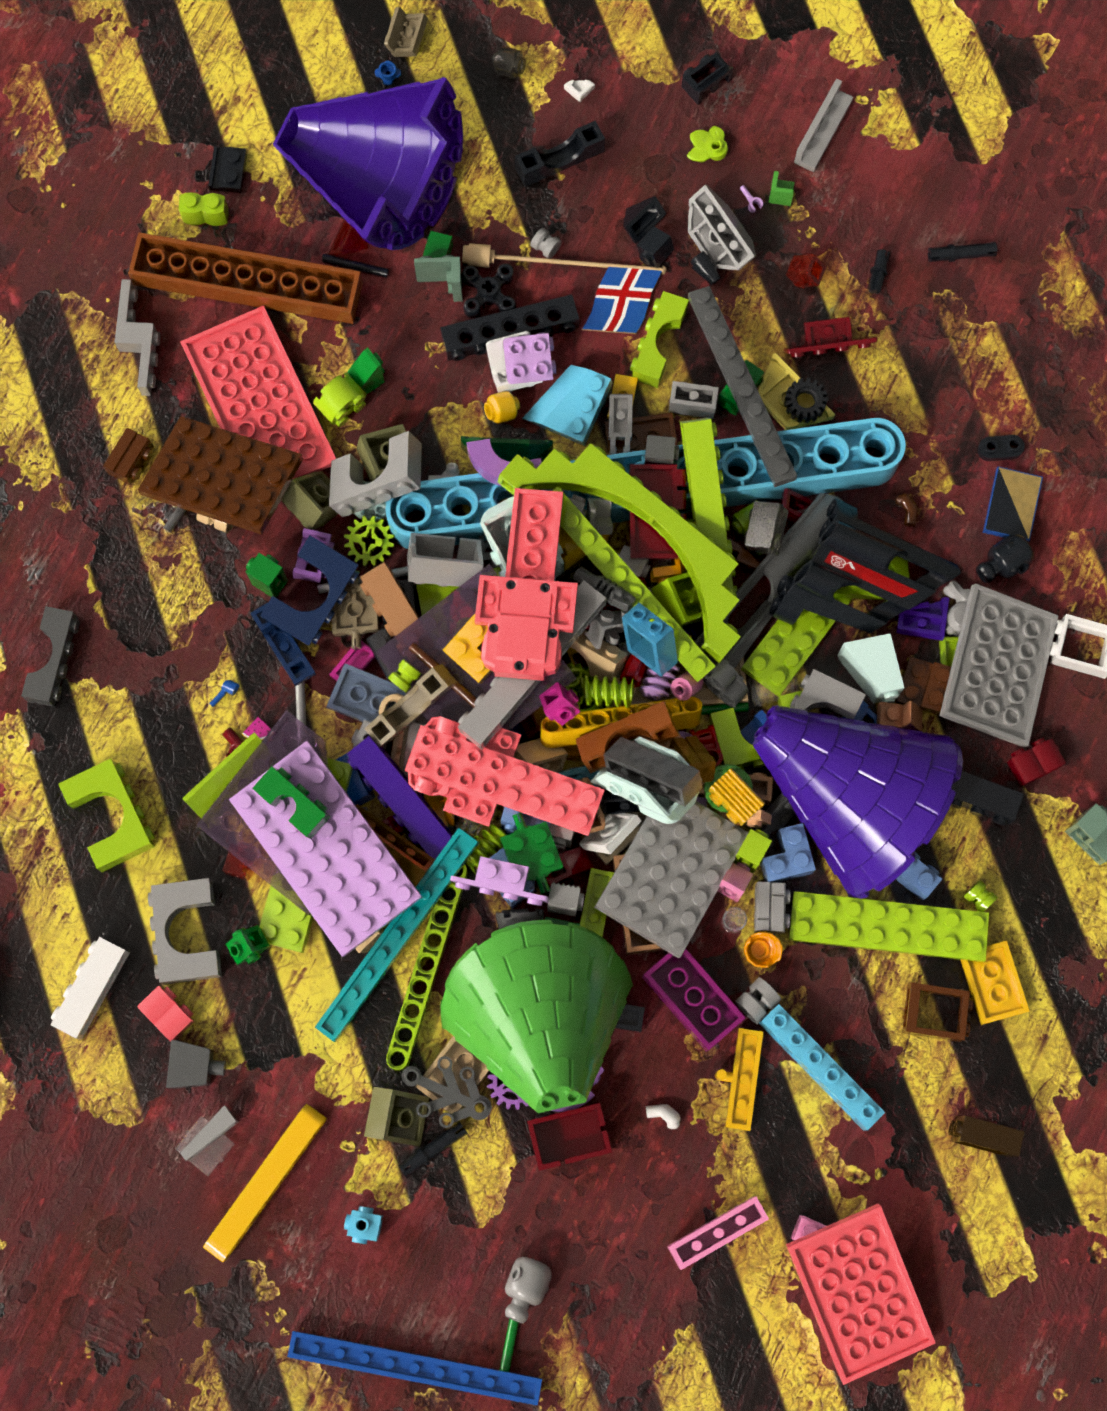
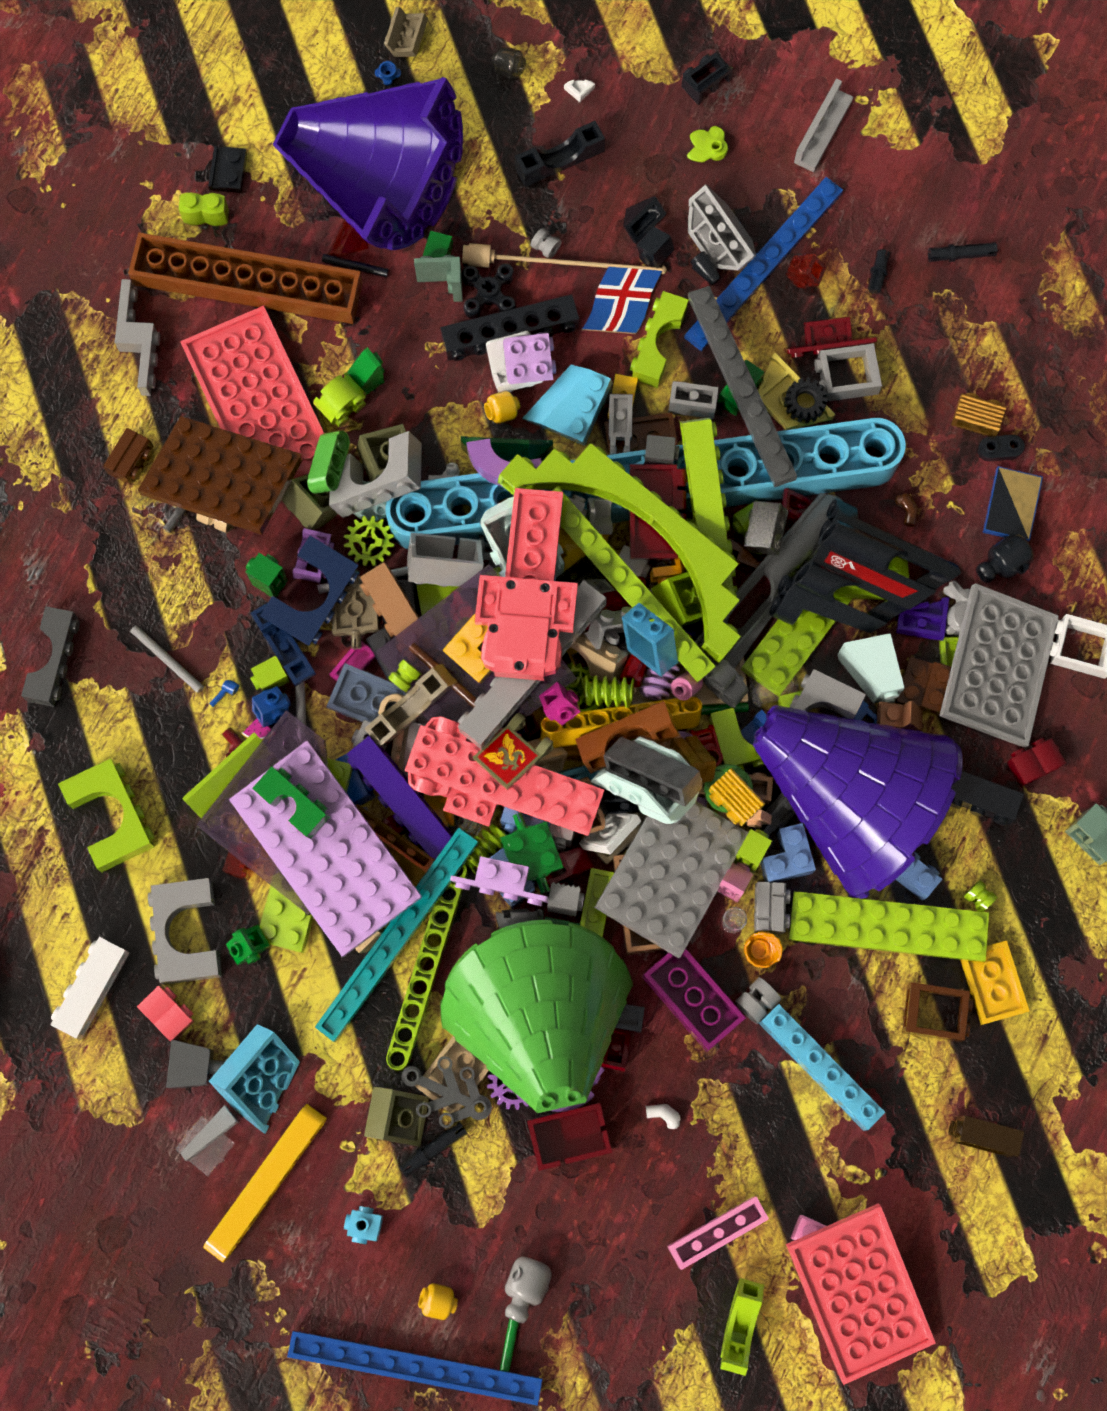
(167, 659): none -> light grey bar
(256, 1076): none -> medium azure wedge
(269, 674): none -> lime brick
(270, 706): none -> blue brick
(328, 462): none -> bright green beam
(437, 1301): none -> yellow head
(509, 755): none -> flag
(614, 594): dark grey hinge -> none
(618, 1050): none -> dark red slope
(741, 1326): none -> lime arch
(742, 1079): yellow plate -> none
(751, 199): lavender hand -> none
(771, 255): none -> blue plate
(781, 191): bright green panel -> none
(871, 369): none -> light grey window
(978, 414): none -> pearl gold brick

